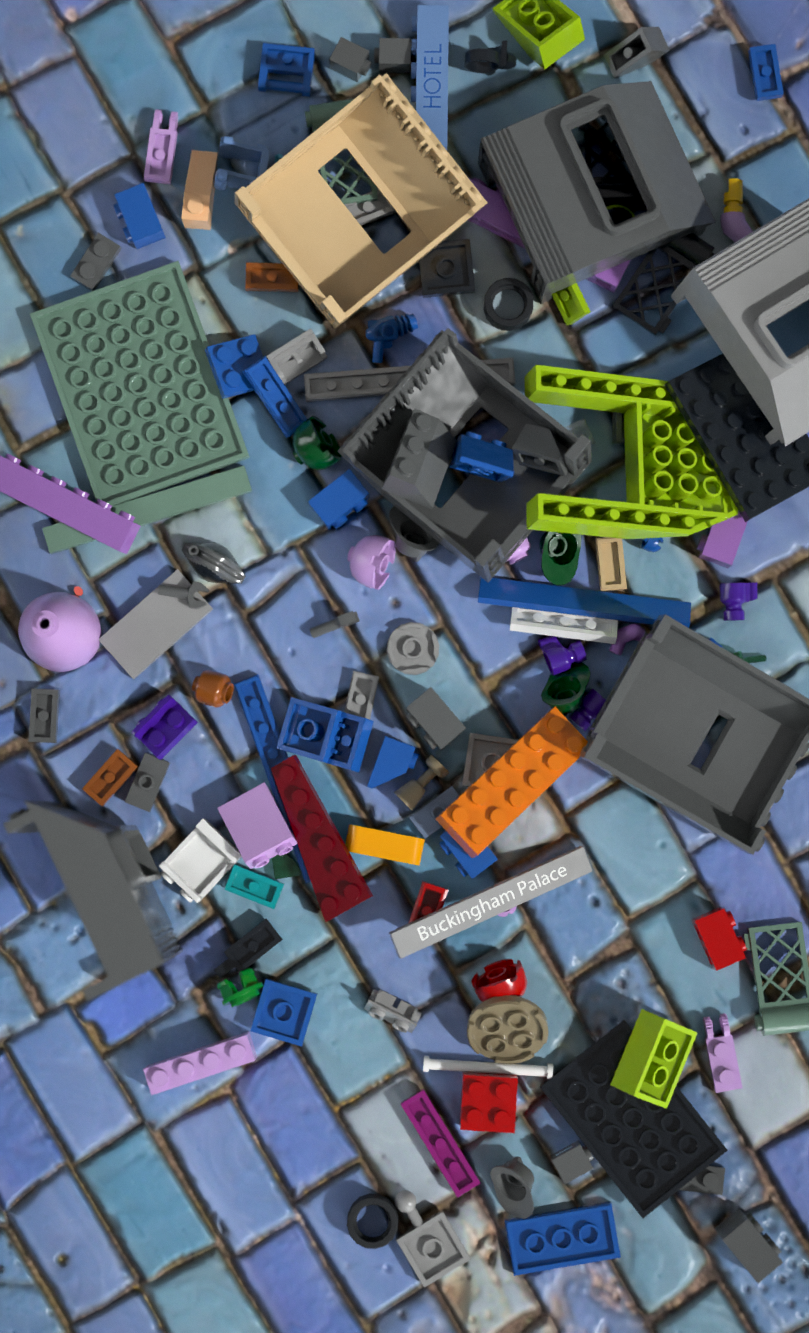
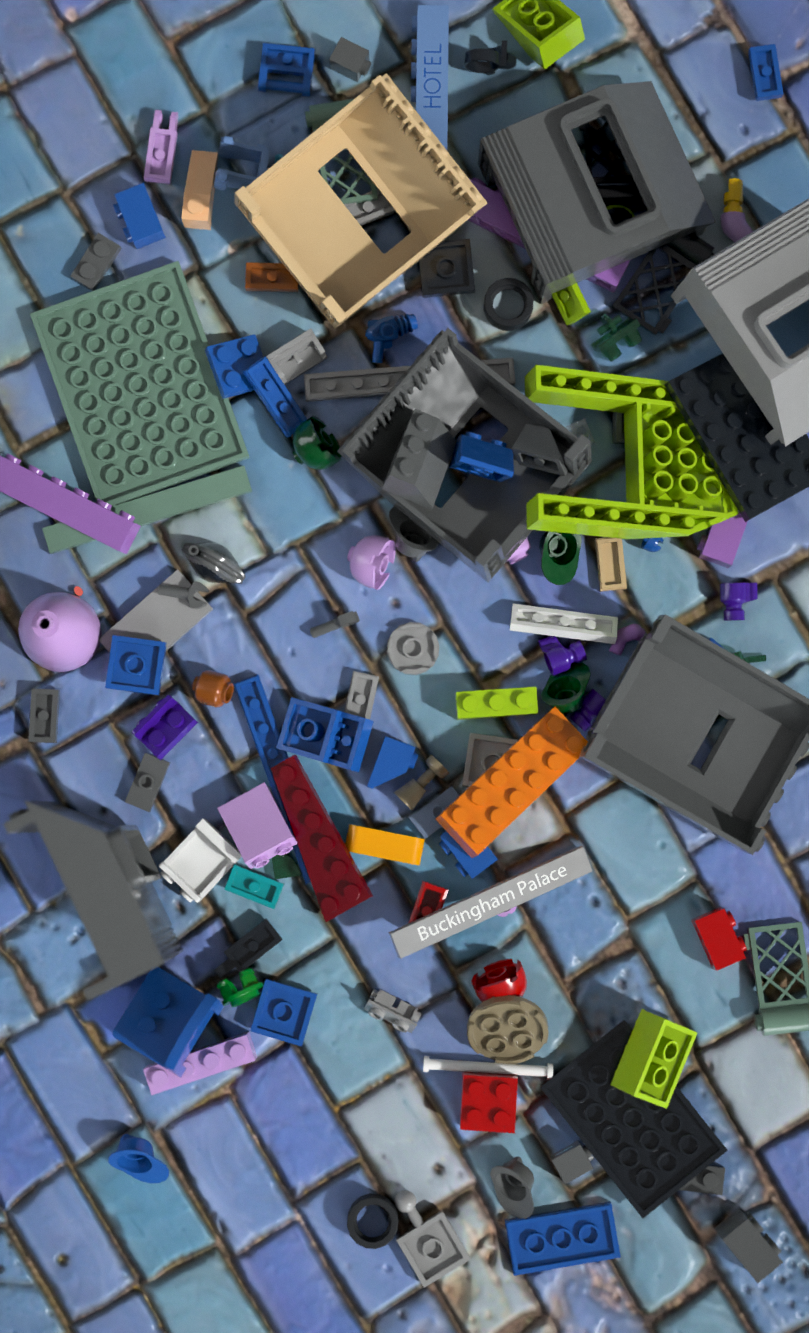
(110, 777): dark orange plate -> none
(135, 665): none -> blue plate
(137, 1159): none -> blue piece
(166, 1020): none -> blue piece
(339, 500): blue brick -> none
(393, 55): dark grey brick -> none
(434, 719): dark grey brick -> none
(440, 1143): magenta plate -> none
(496, 703): none -> lime brick
(581, 601): blue tile -> none
(625, 330): none -> clear green hips
(636, 51): dark grey slope -> none
(722, 1056): lavender hinge -> none

